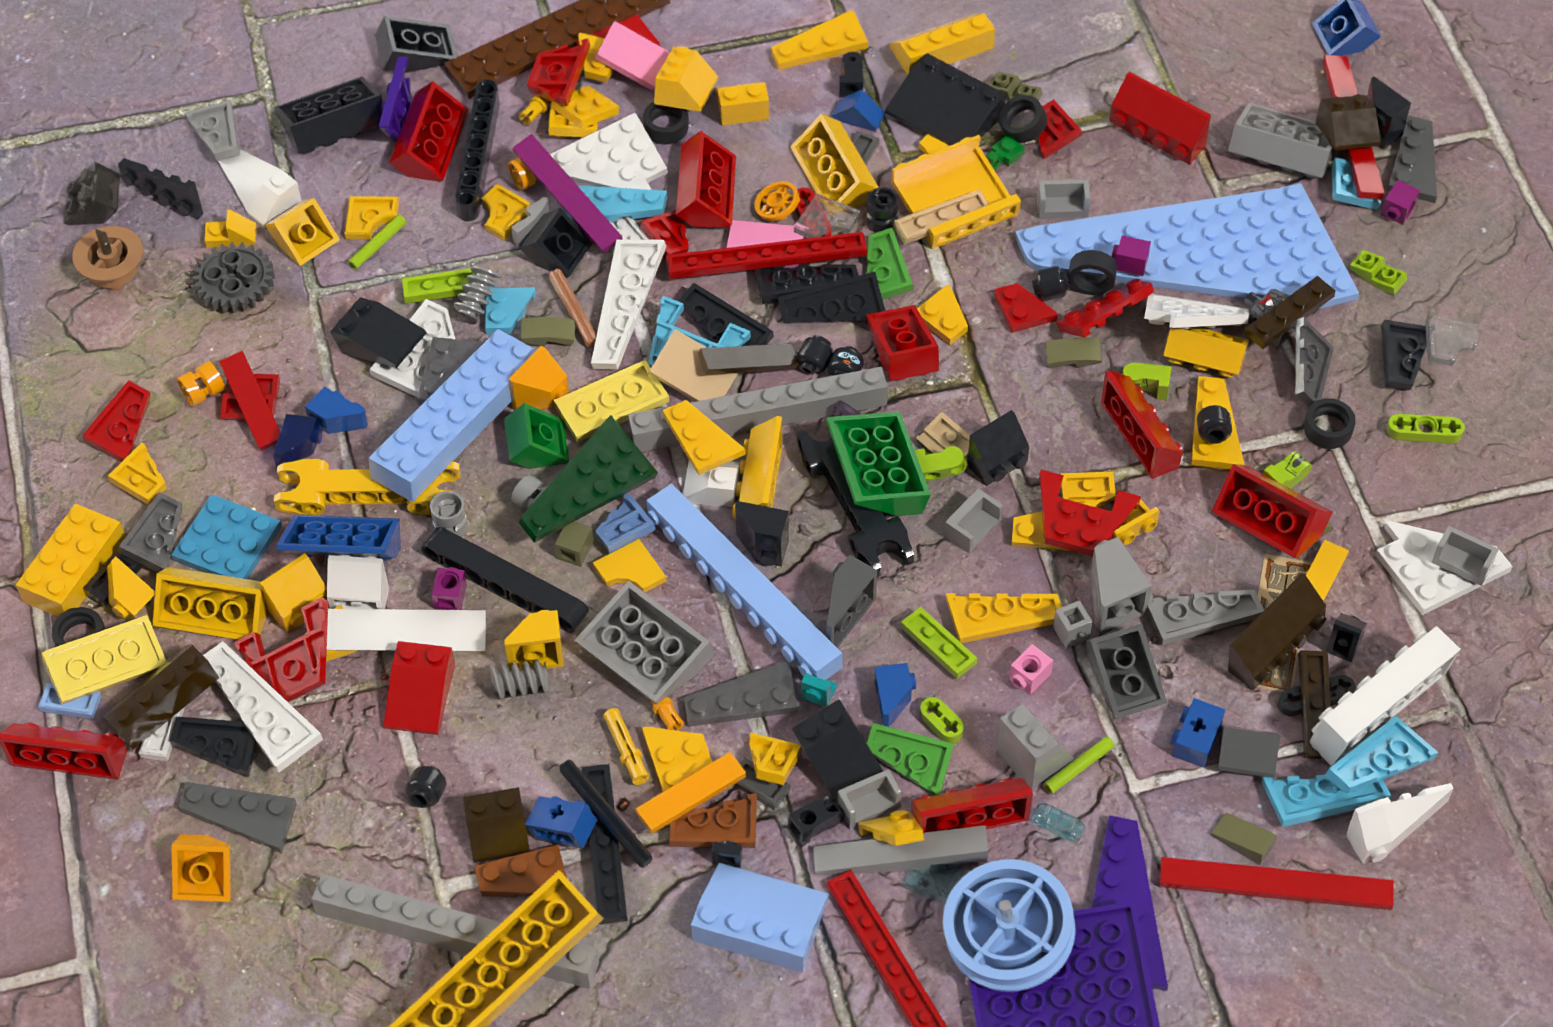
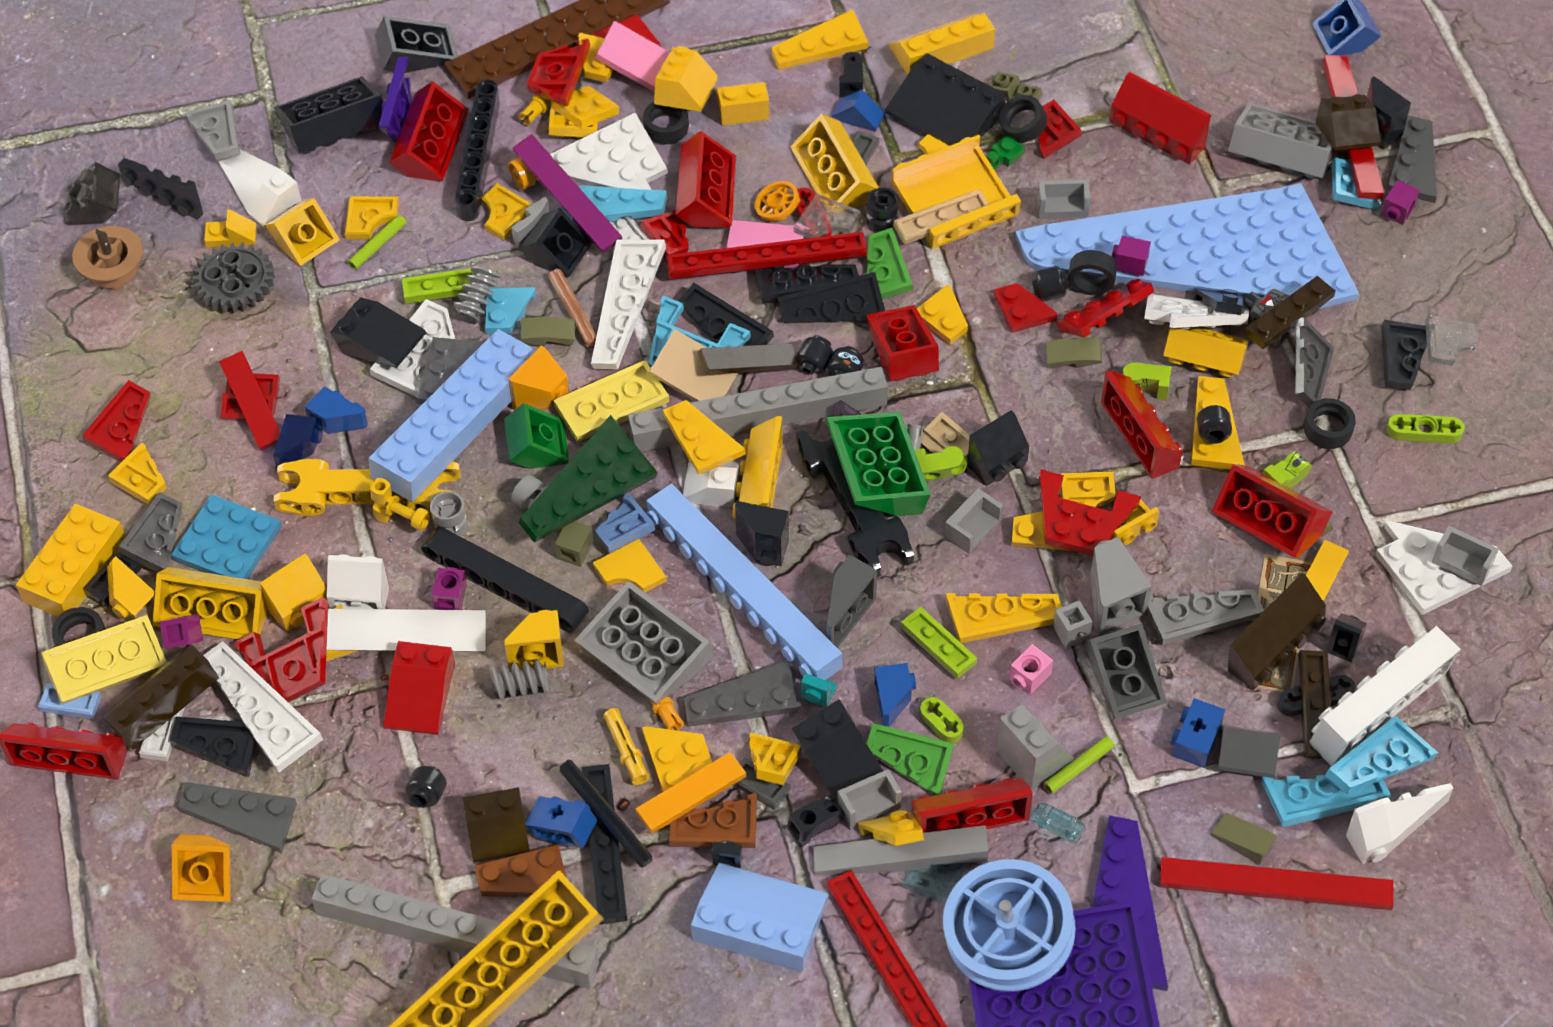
(181, 631): none -> magenta brick
(209, 380): light orange wheel -> none
(341, 536): blue slope -> none
(386, 505): none -> yellow bar
(915, 433): none -> light grey pin
(1227, 301): none -> black wing
(1374, 271): lime slope -> none

